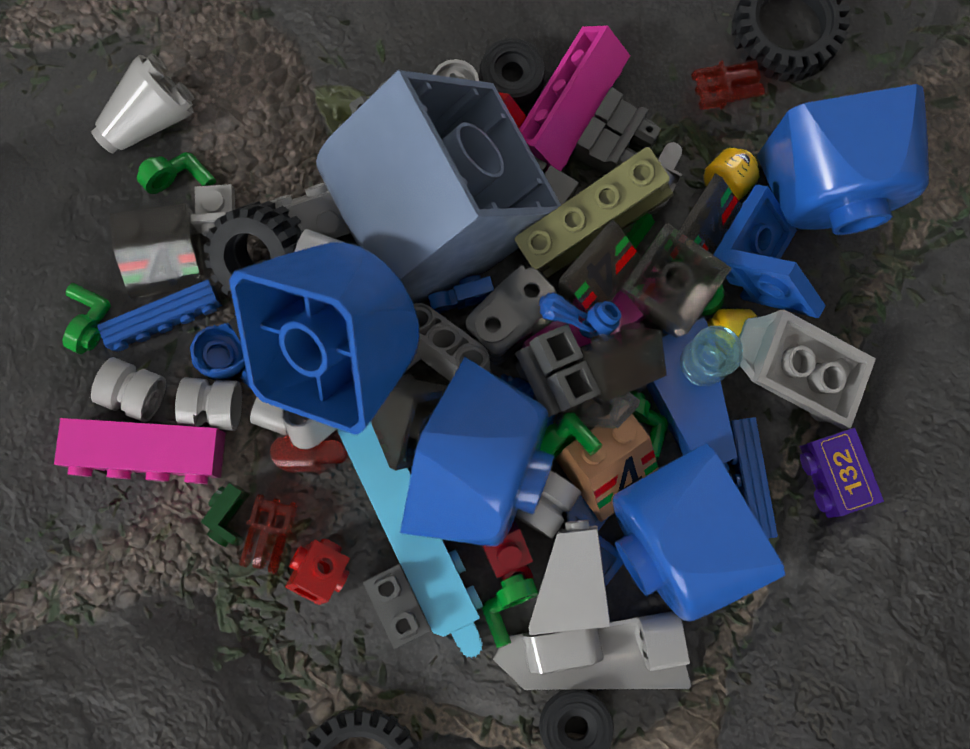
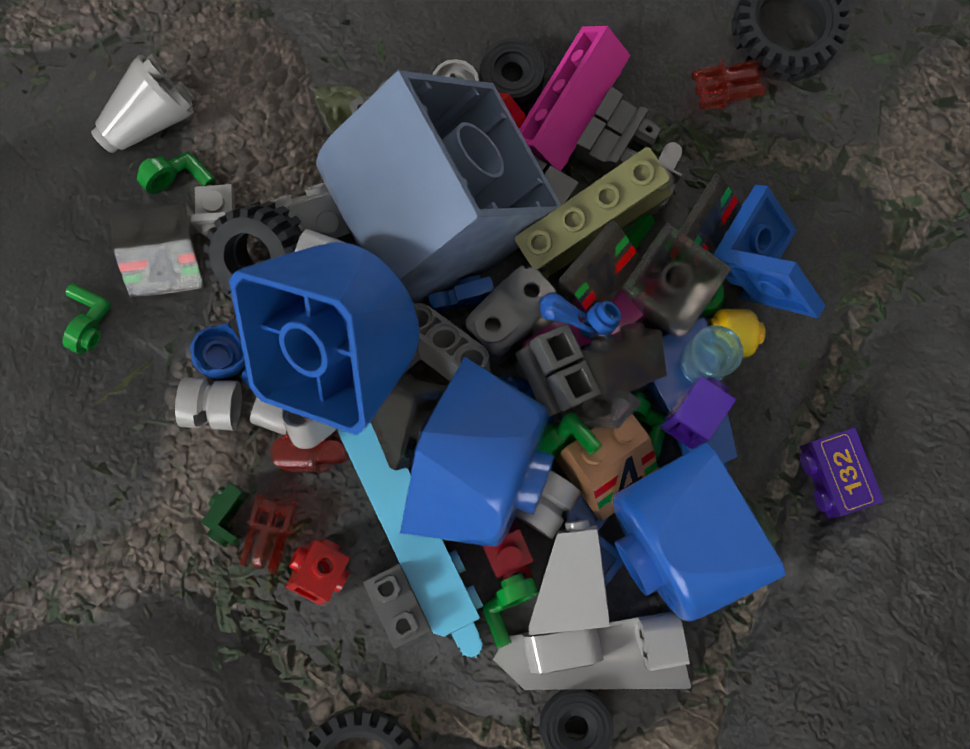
(124, 387): light grey wheel -> none
(140, 448): dark pink brick -> none
(159, 316): blue piece -> none
(698, 412): none -> dark purple brick
(736, 168): yellow head -> none
(751, 474): blue piece -> none
(806, 366): light grey slope -> none
(849, 159): blue piece -> none

